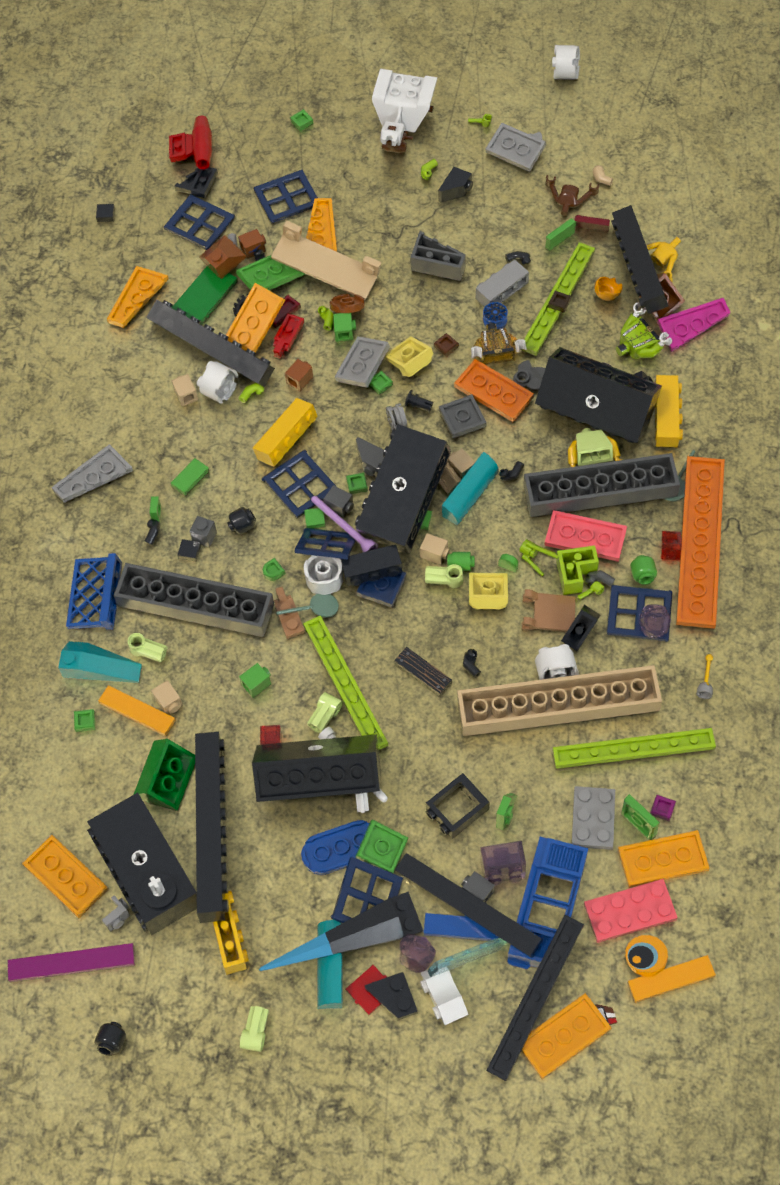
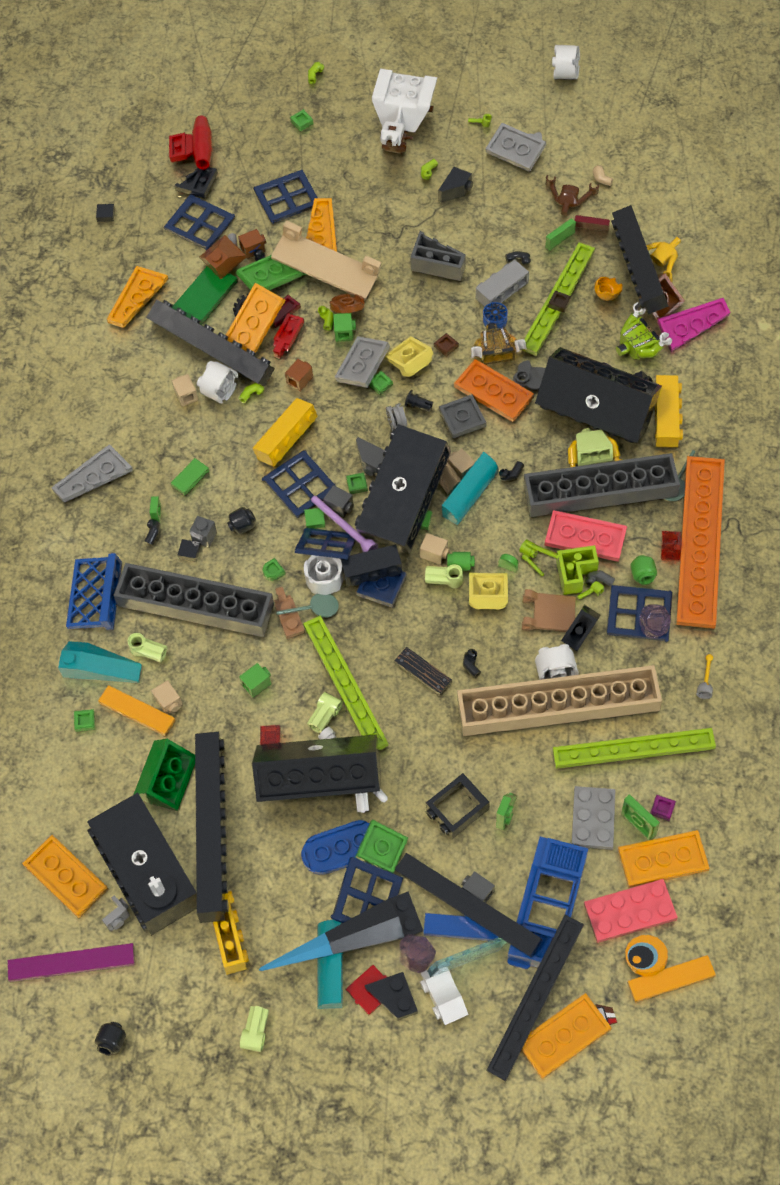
(316, 67): none -> lime arm
(503, 862): brick -> none

